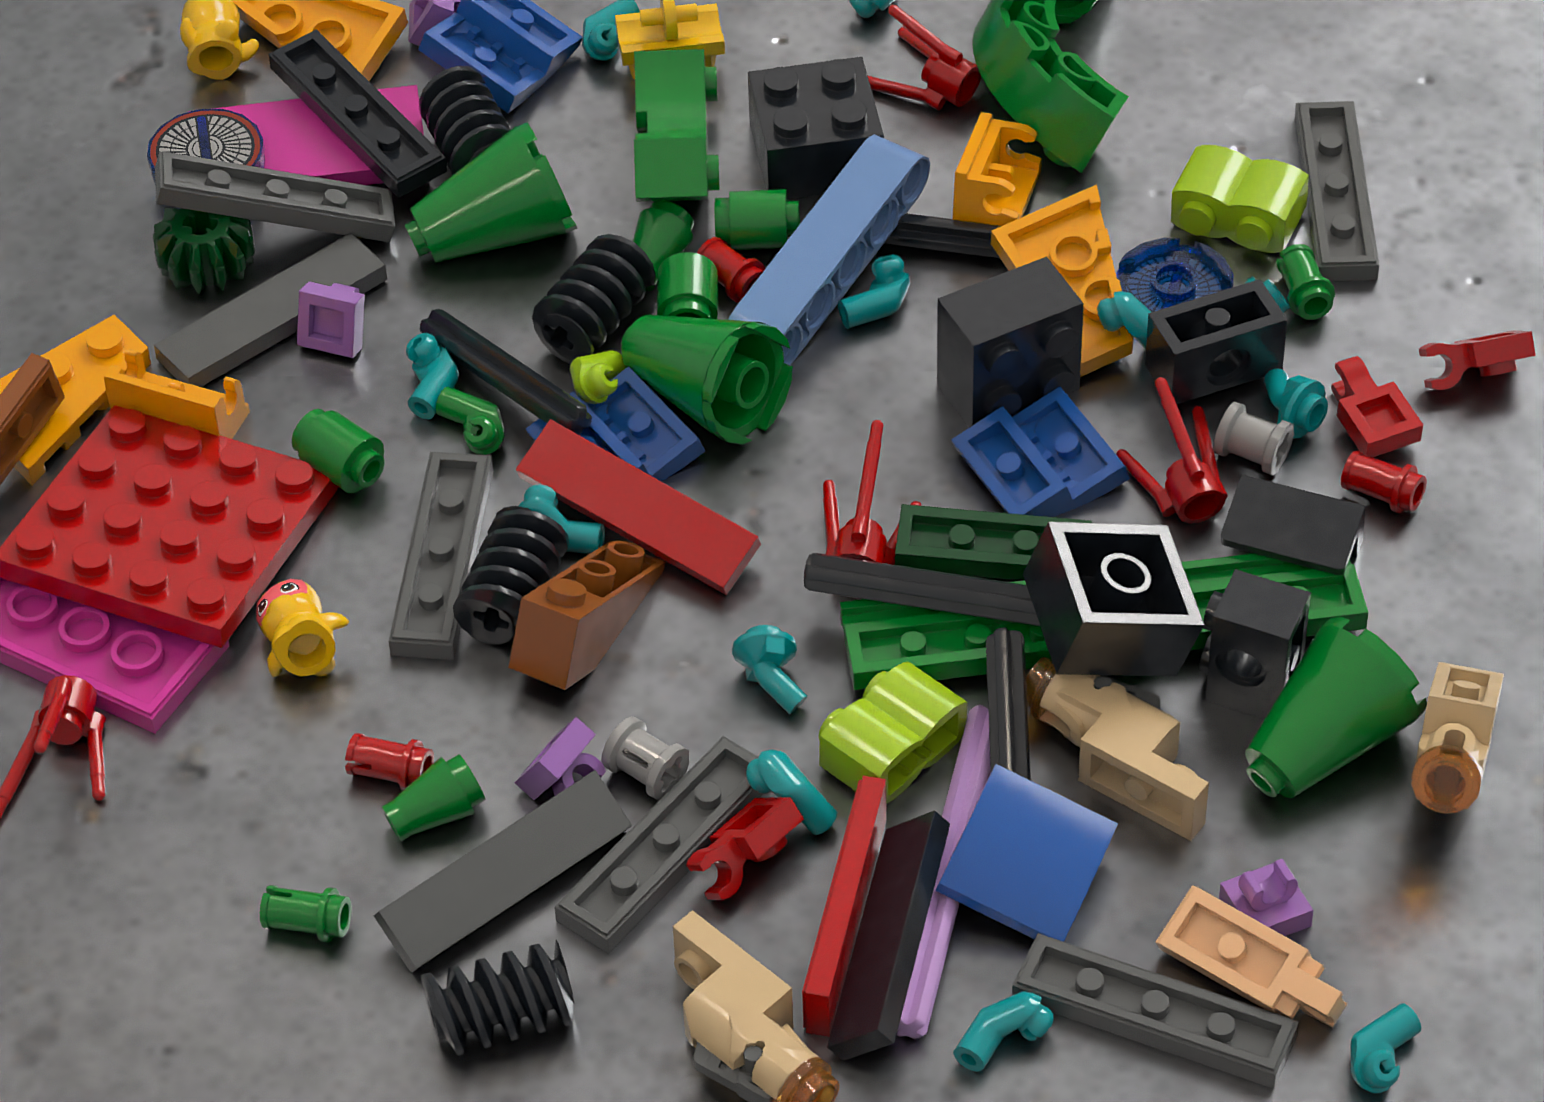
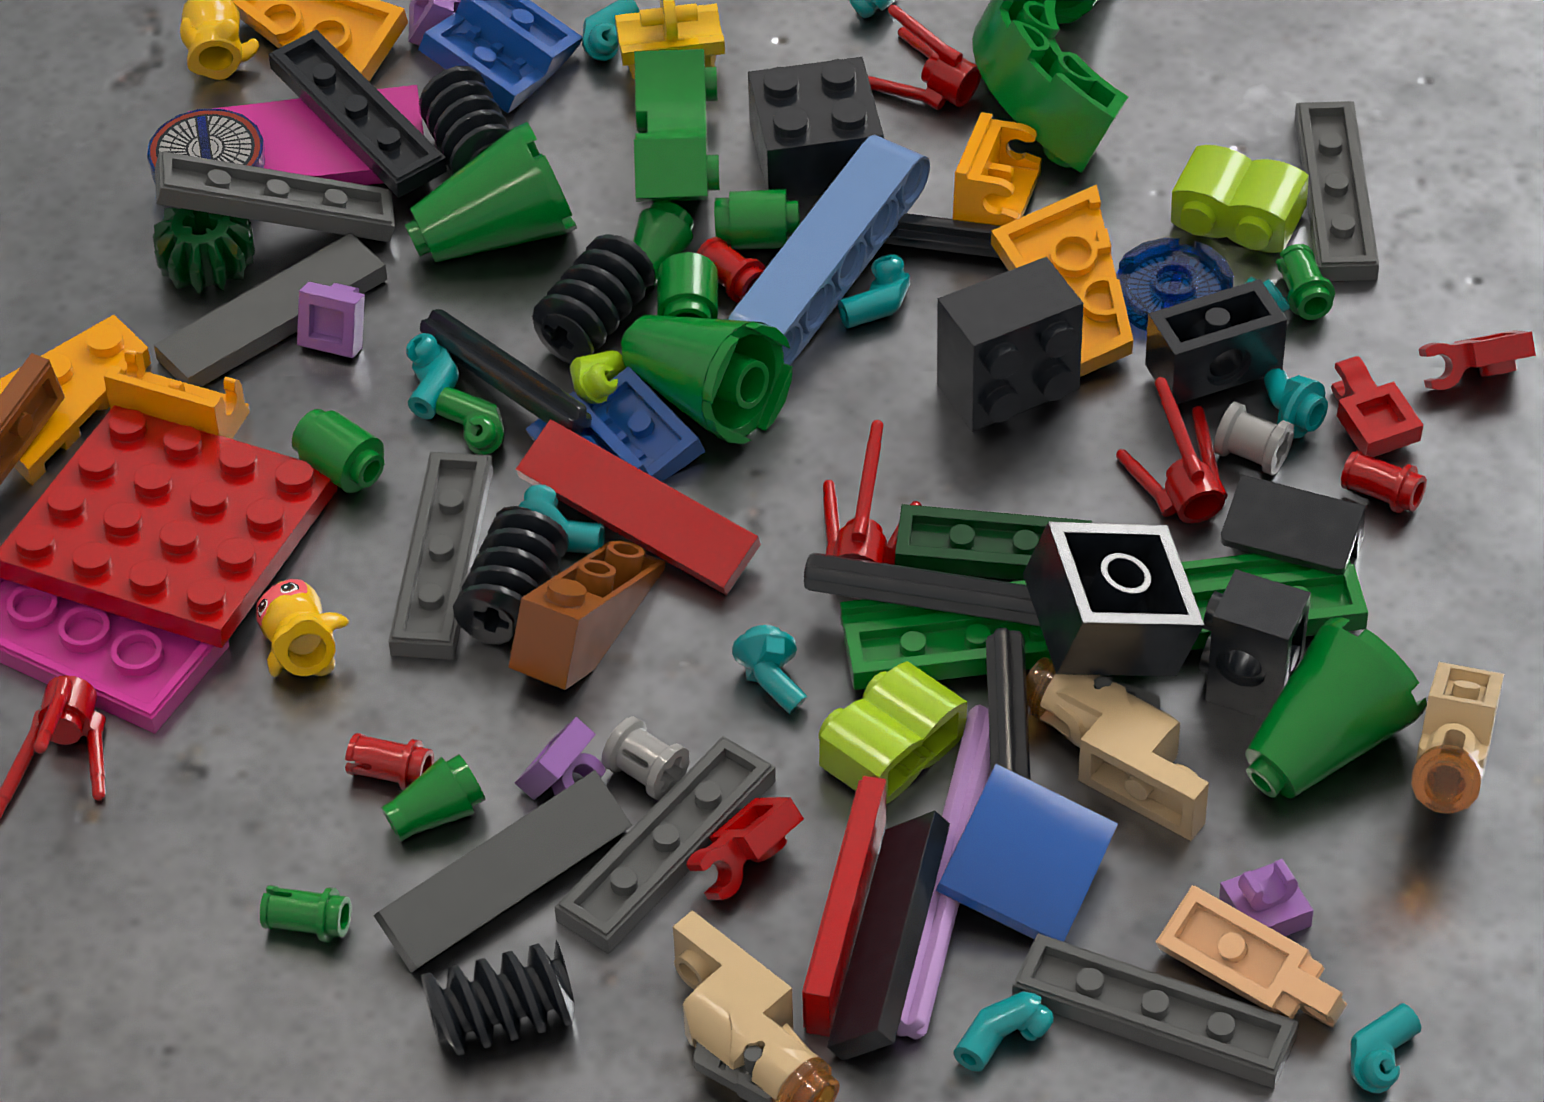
(779, 774): teal arm -> none
(1041, 457): blue slope -> none
(1125, 311): teal arm -> none

